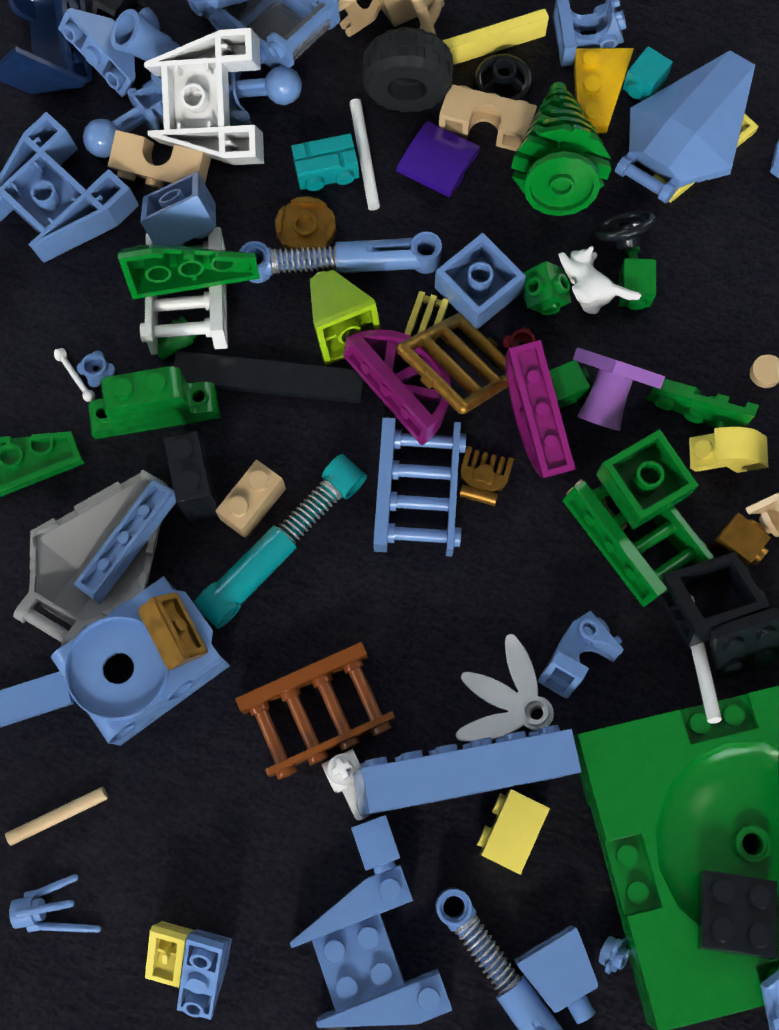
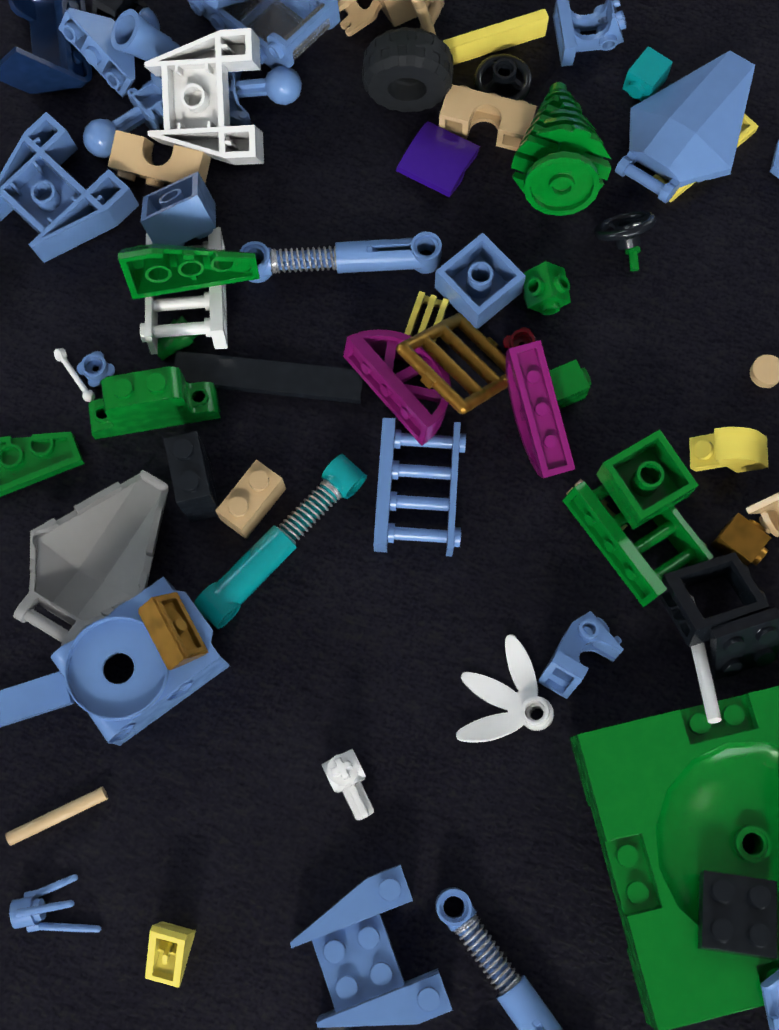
(126, 541): medium blue tile -> none
(202, 972): medium blue slope -> none
(289, 691): dark orange fence -> none
(305, 224): pearl gold tile -> none
(325, 162): teal brick -> none
(339, 312): lime slope -> none
(364, 154): white bar -> none
(376, 845): medium blue brick -> none
(465, 772): medium blue brick -> none
(482, 481): pearl gold piece -> none
(512, 831): light yellow brick -> none
(561, 973): medium blue torso -> none
(591, 286): white animal -> none
(599, 81): yellow wing -> none
(611, 388): medium lavender plant -> none
(614, 954): medium blue plate -> none
(638, 276): green brick -> none
(696, 408): green wing -> none

